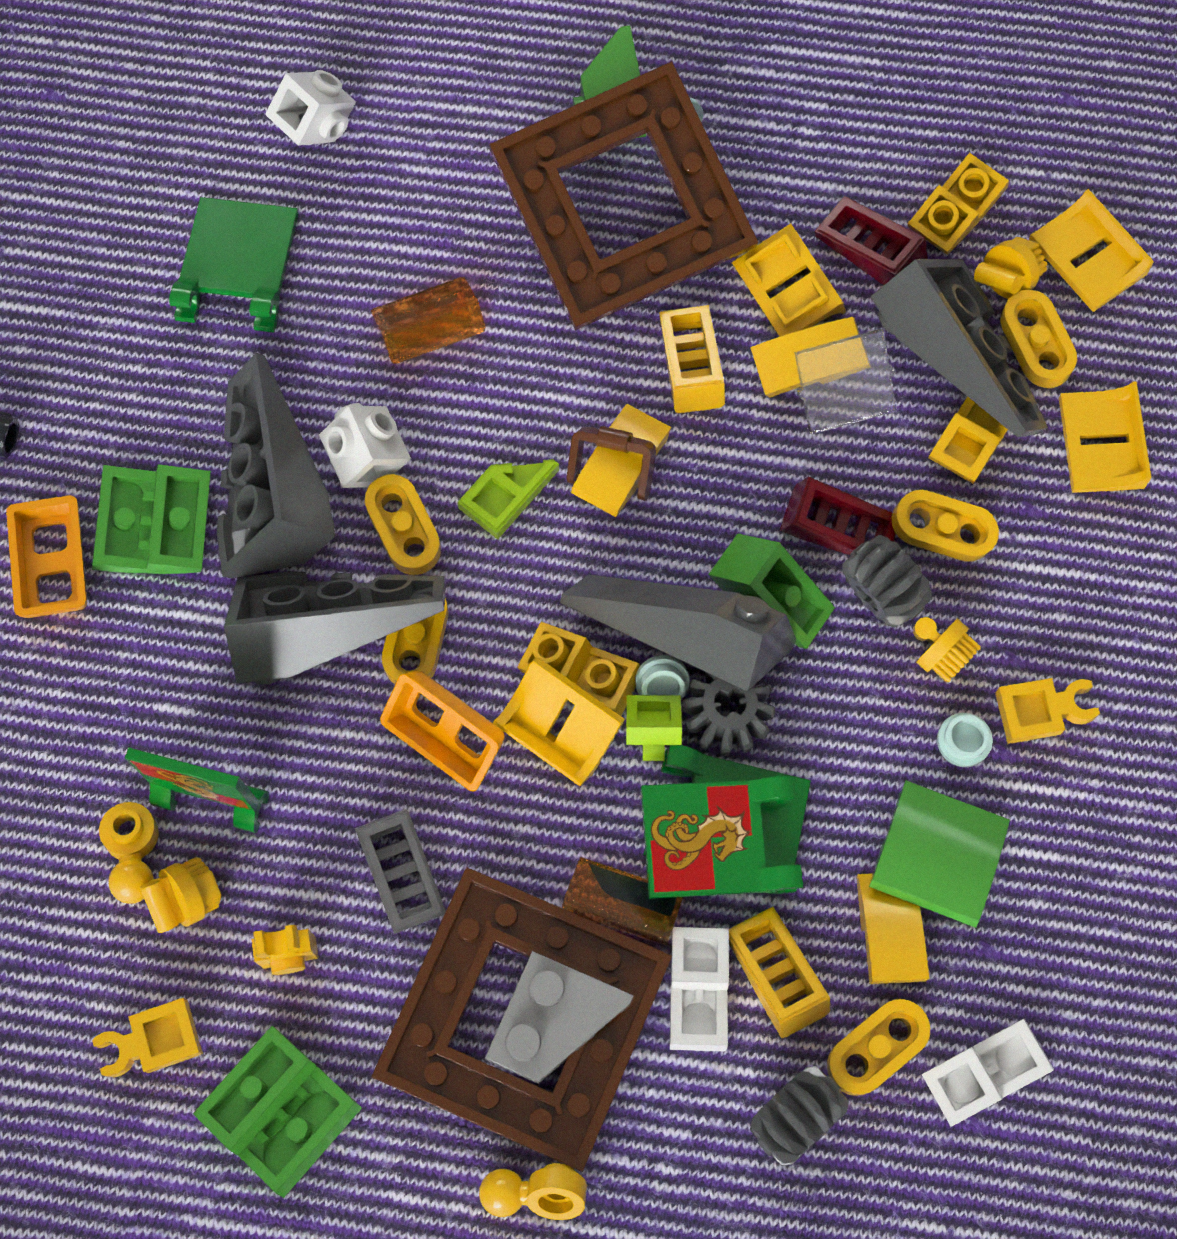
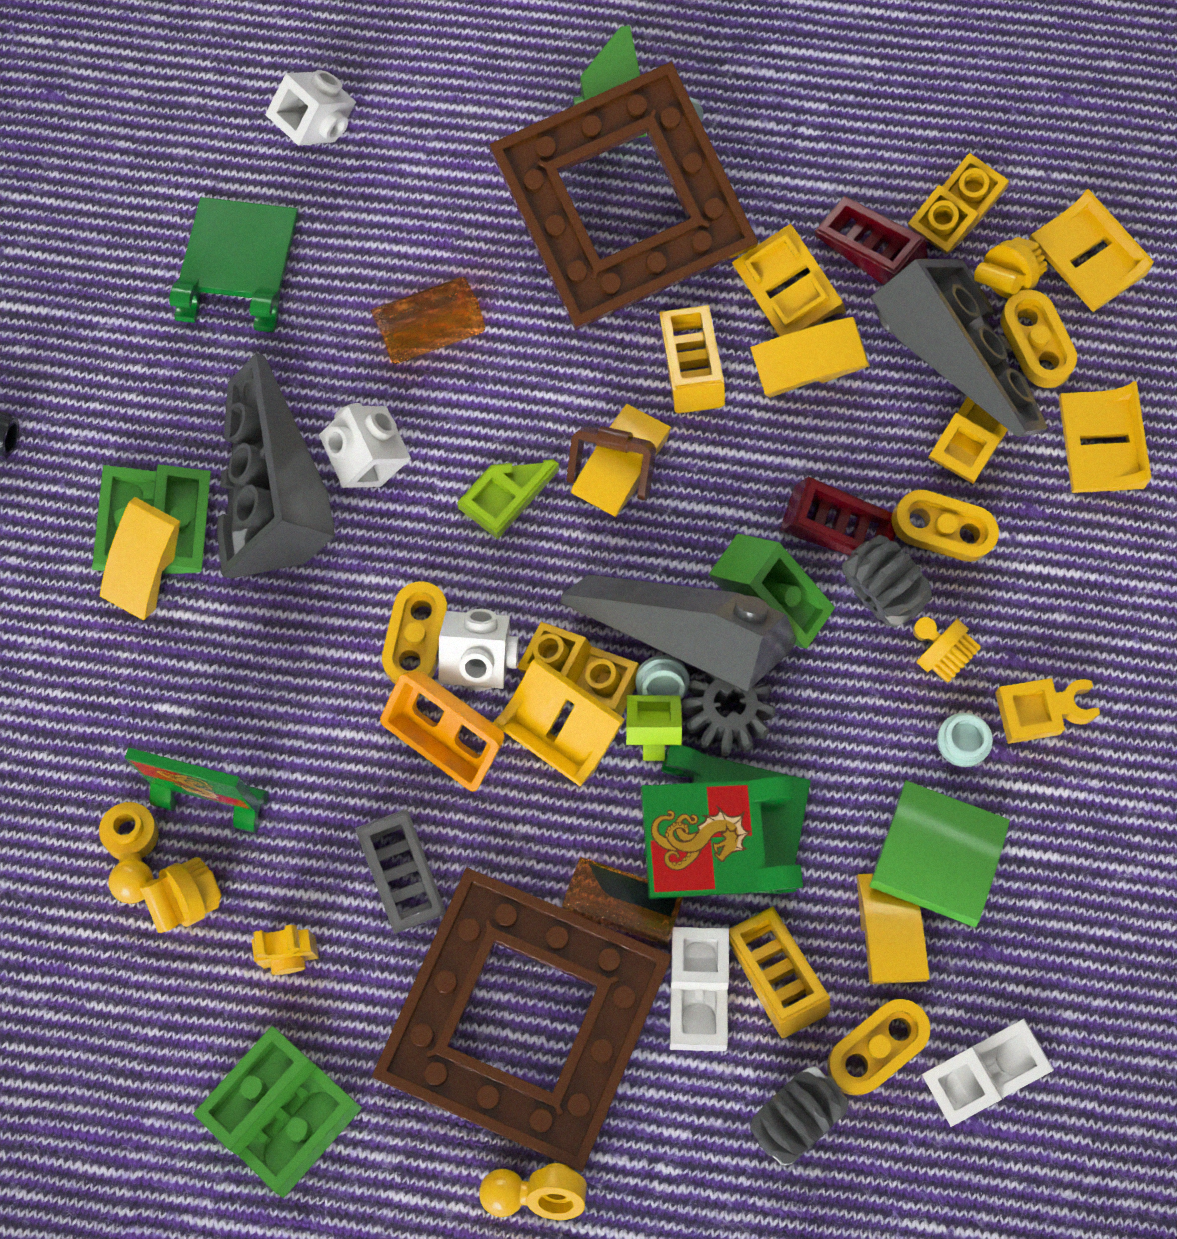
(29, 566): light orange piece -> none
(137, 557): none -> yellow slope
(157, 1038): yellow plate -> none
(292, 624): dark grey wedge -> none
(404, 527): yellow plate -> none
(476, 649): none -> white brick
(552, 1017): light grey wing -> none
(845, 381): clear piece -> none

